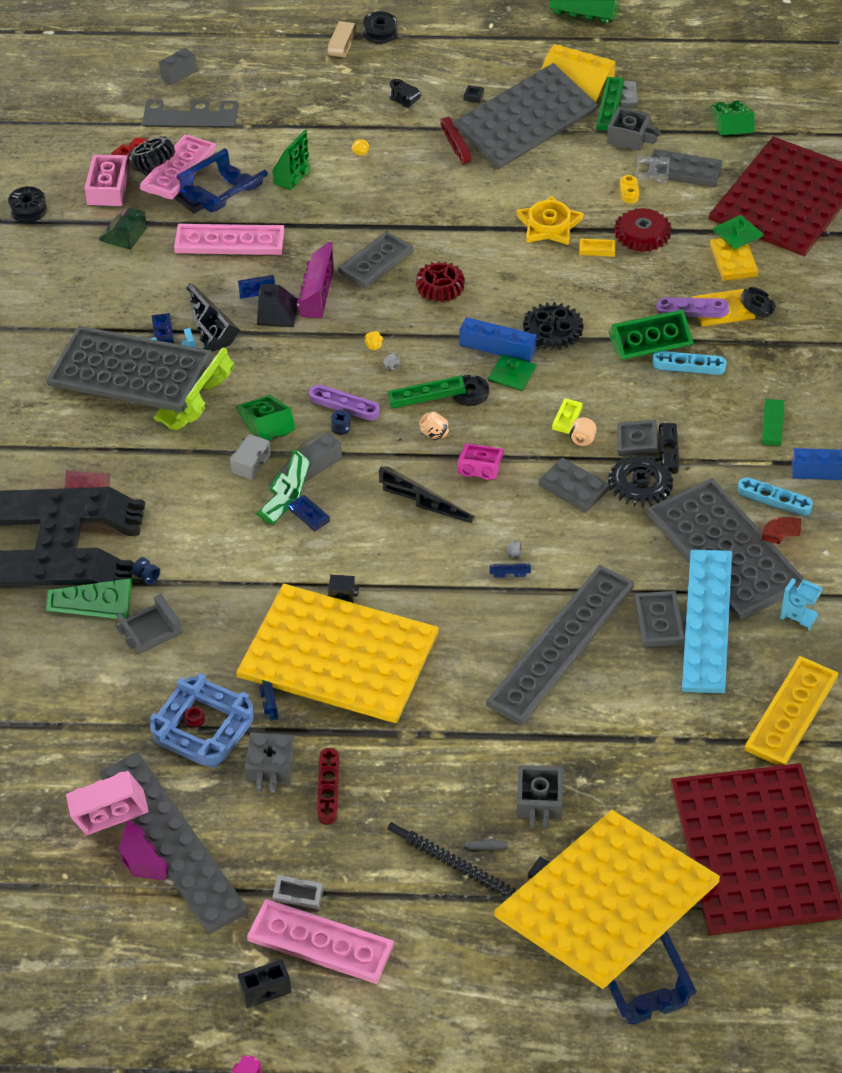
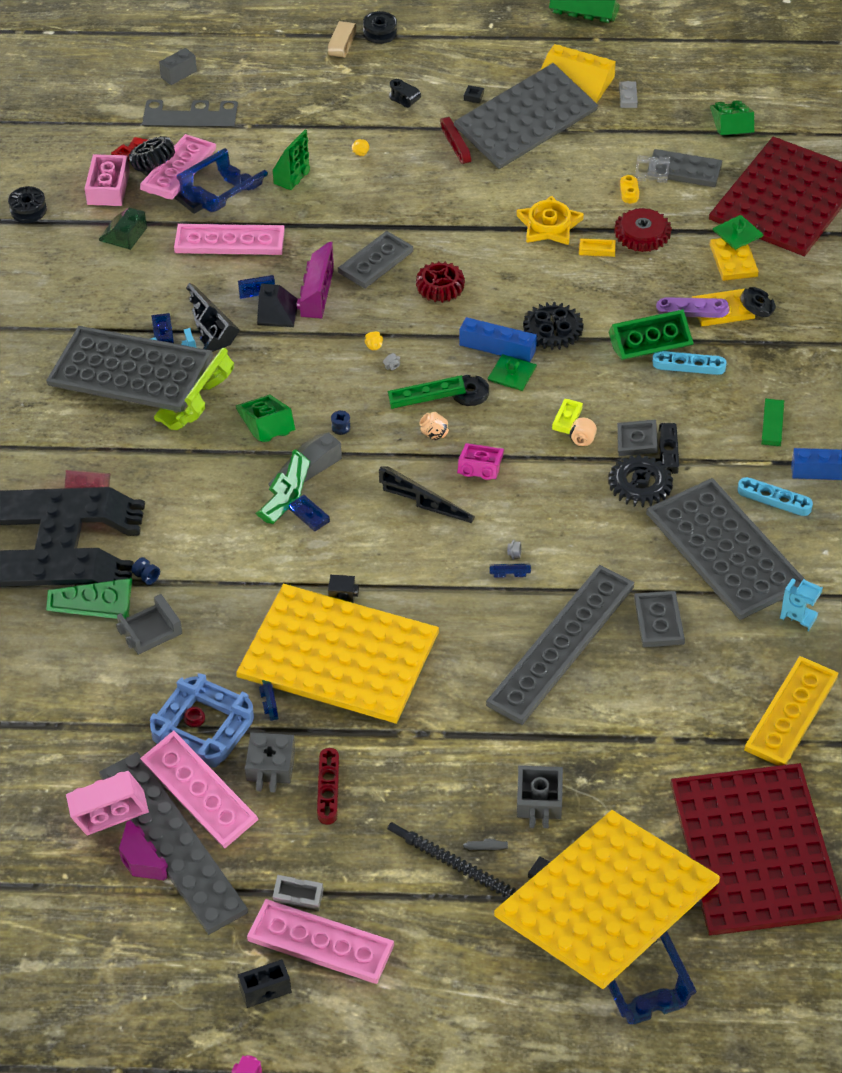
(199, 789): none -> bright pink plate
(249, 456): light grey brick -> none
(343, 401): medium lavender plate -> none
(574, 485): dark grey plate -> none
(610, 102): green tile -> none
(631, 129): dark grey hinge -> none
(707, 621): medium azure plate -> none
(781, 527): clear red tile -> none

